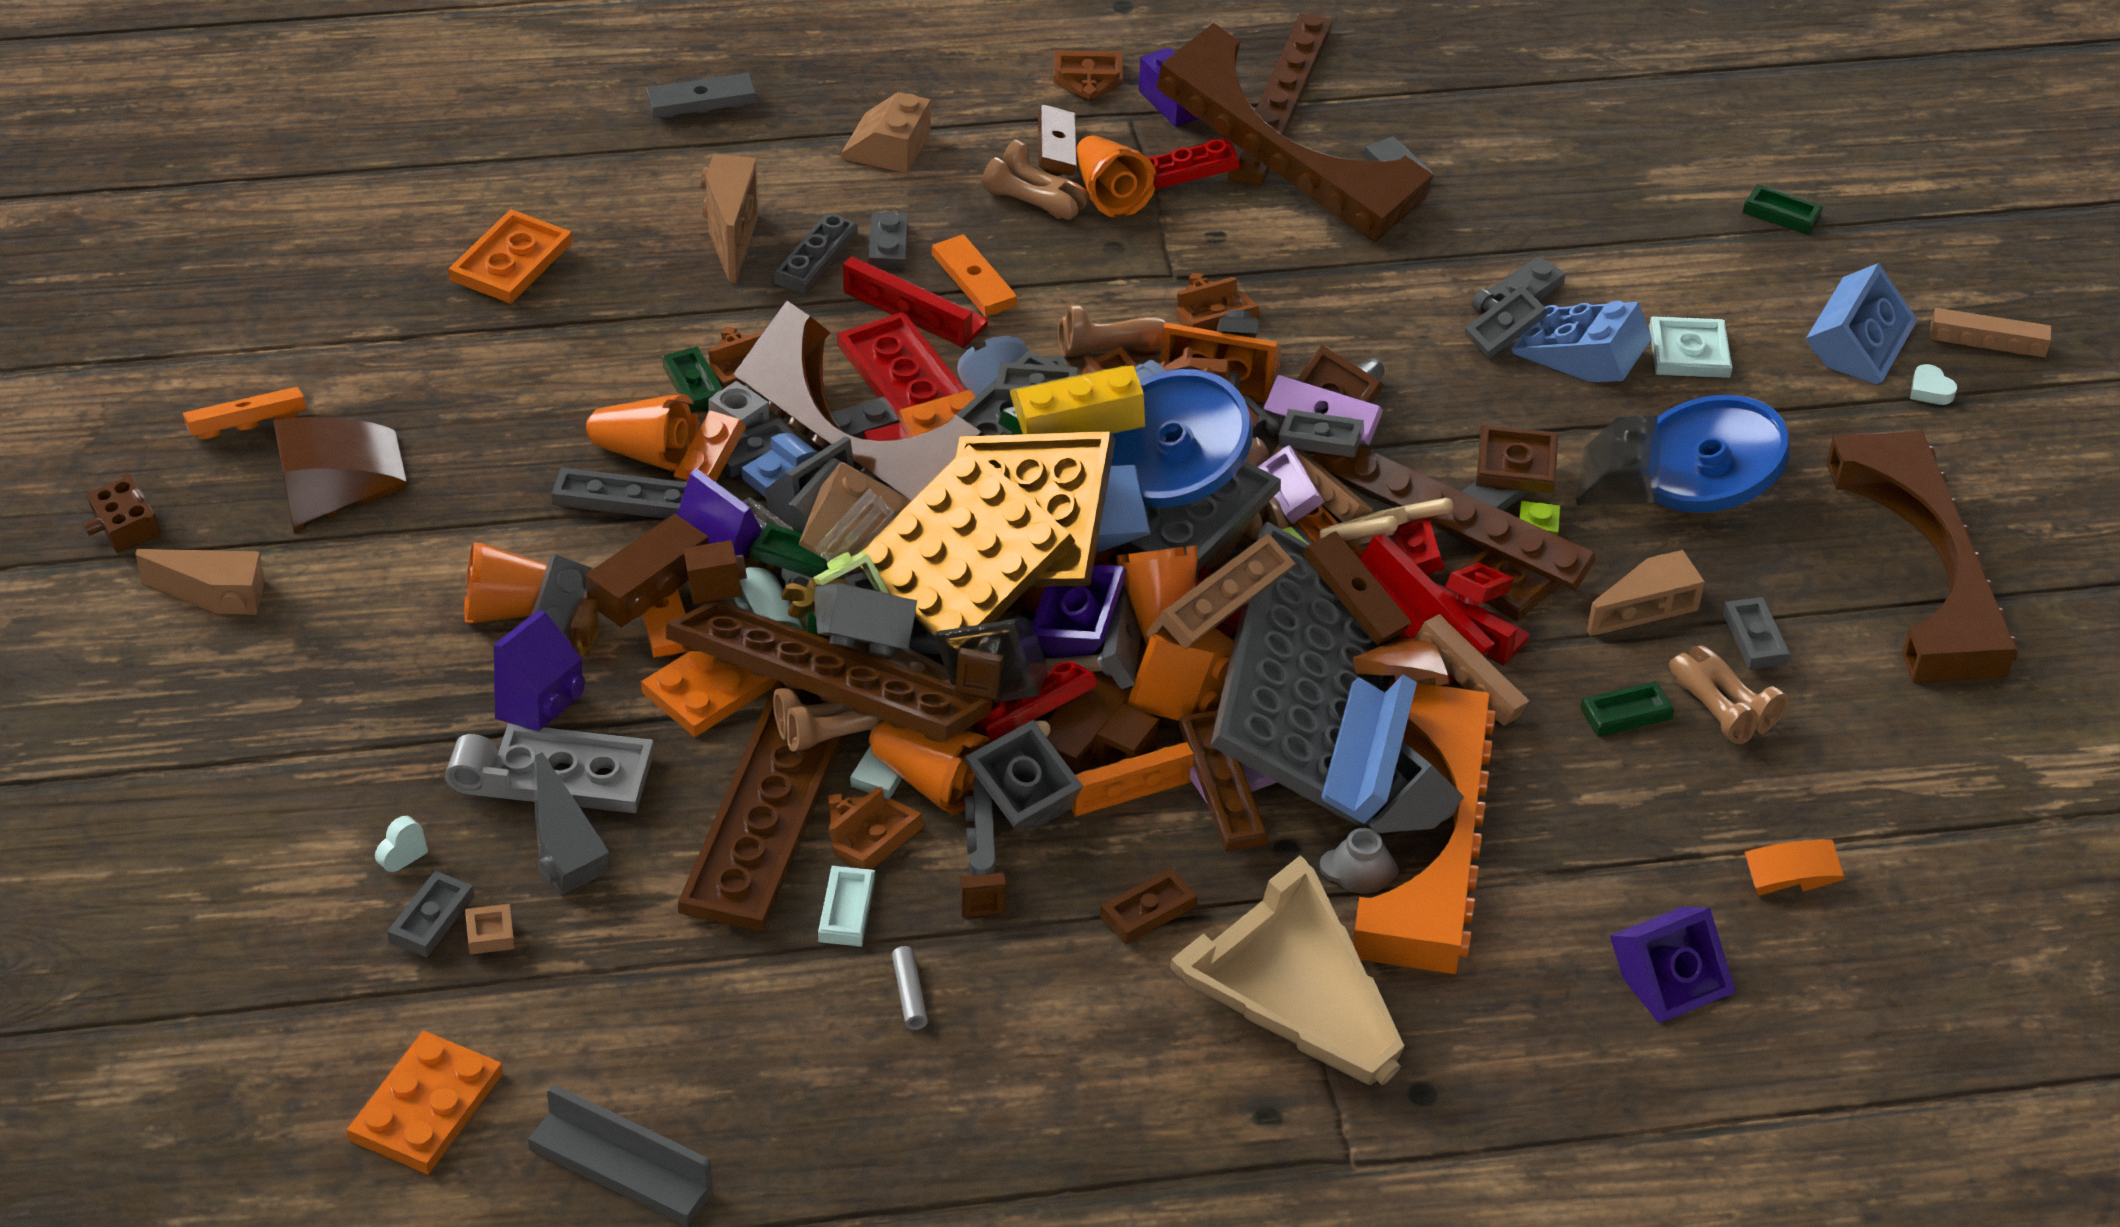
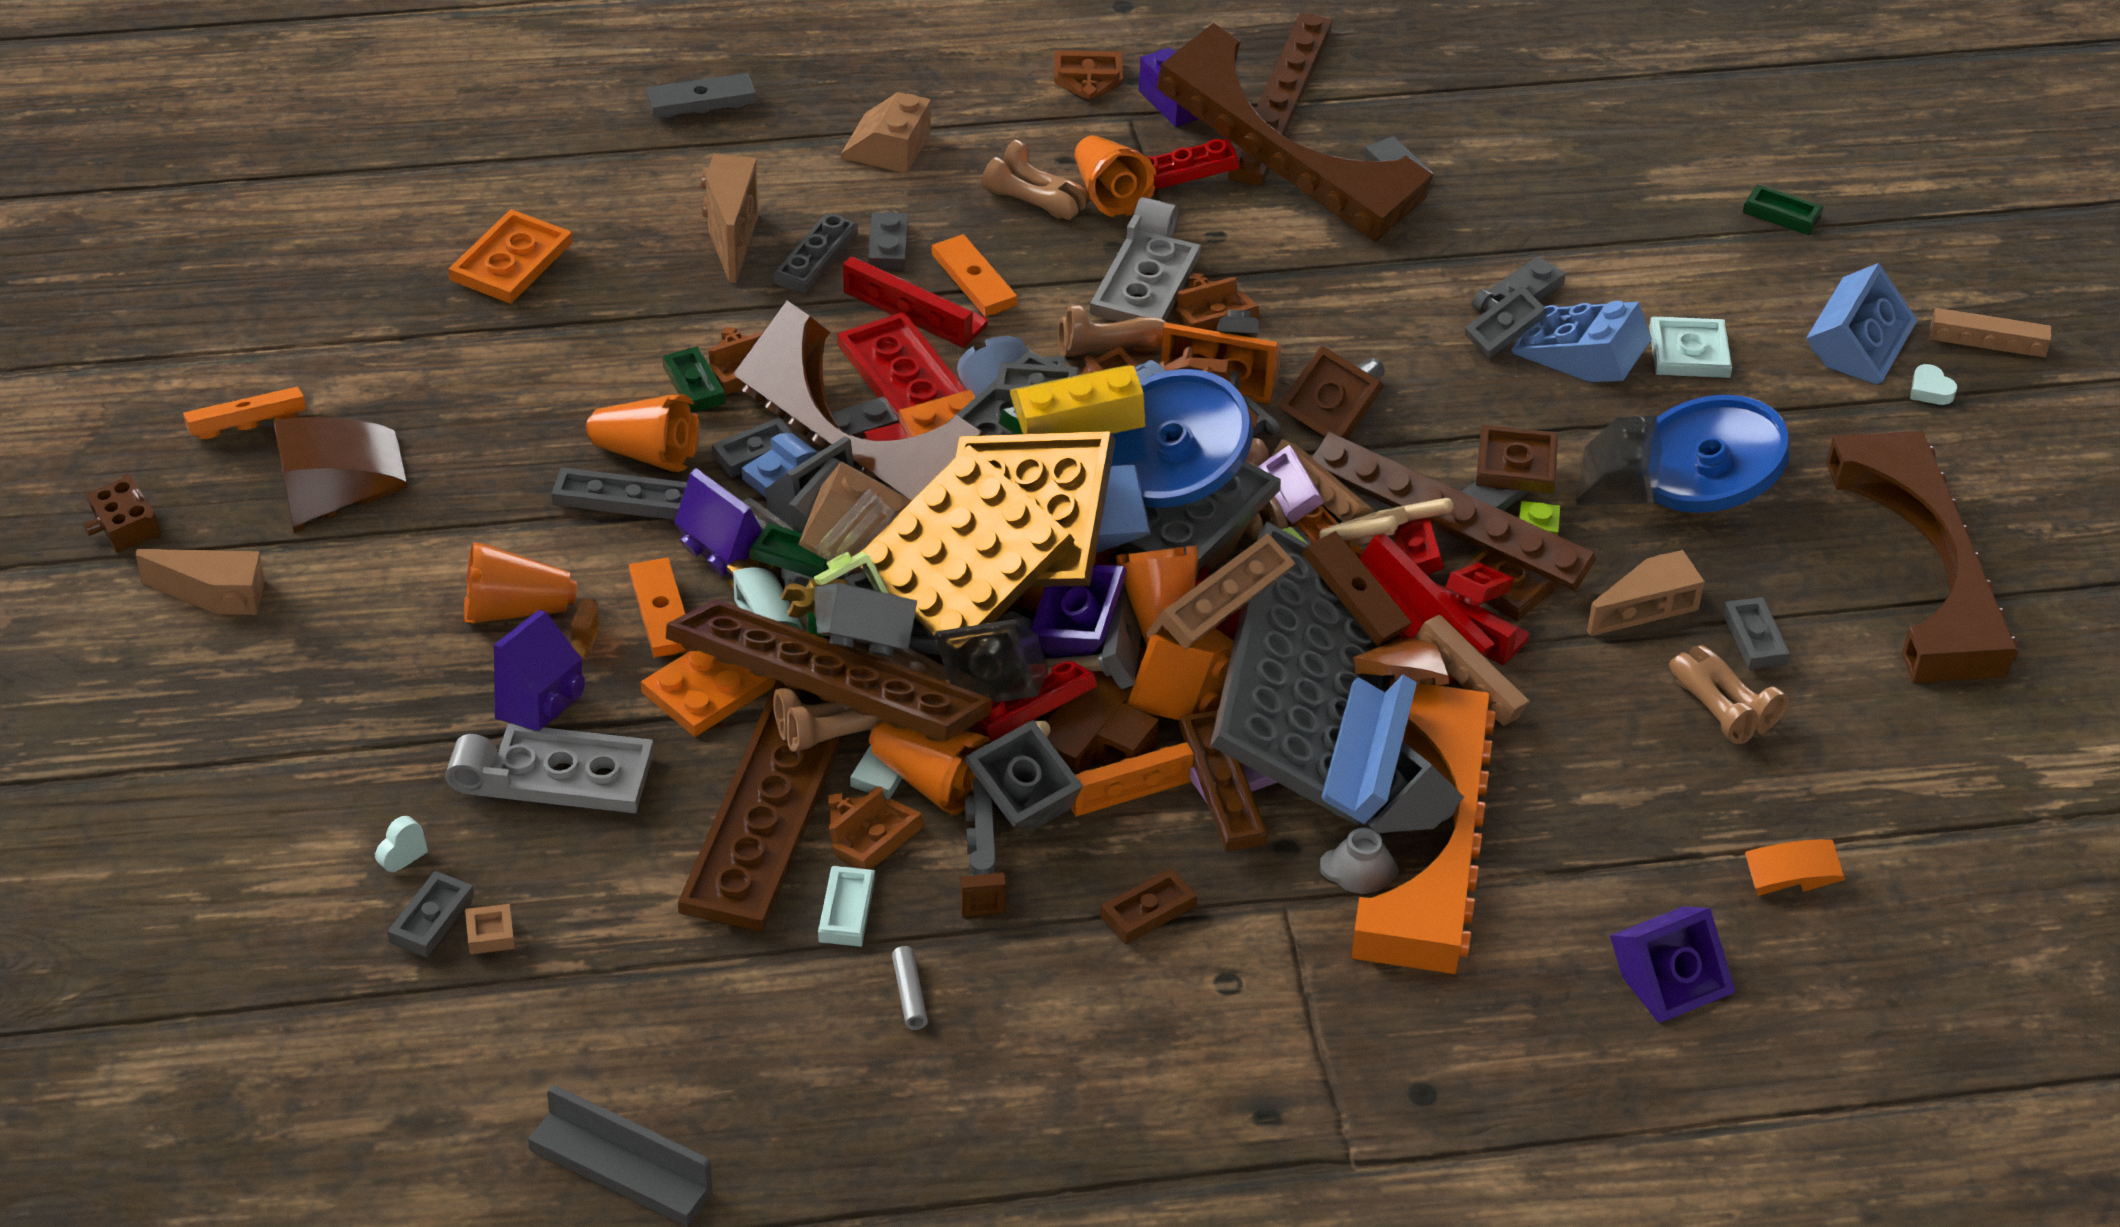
(425, 1102): orange plate -> none
(561, 591): dark grey plate -> none
(566, 841): dark grey slope -> none
(643, 571): reddish brown brick -> none
(711, 446): orange plate -> none
(714, 571): reddish brown brick -> none
(741, 404): light grey brick -> none
(978, 673): reddish brown tile -> none
(1056, 141): tile -> none
(1144, 251): none -> light grey hinge
(1299, 978): tan cone -> none
(1305, 397): lavender tile -> none
(1321, 433): dark grey plate -> none
(1627, 708): dark green tile -> none

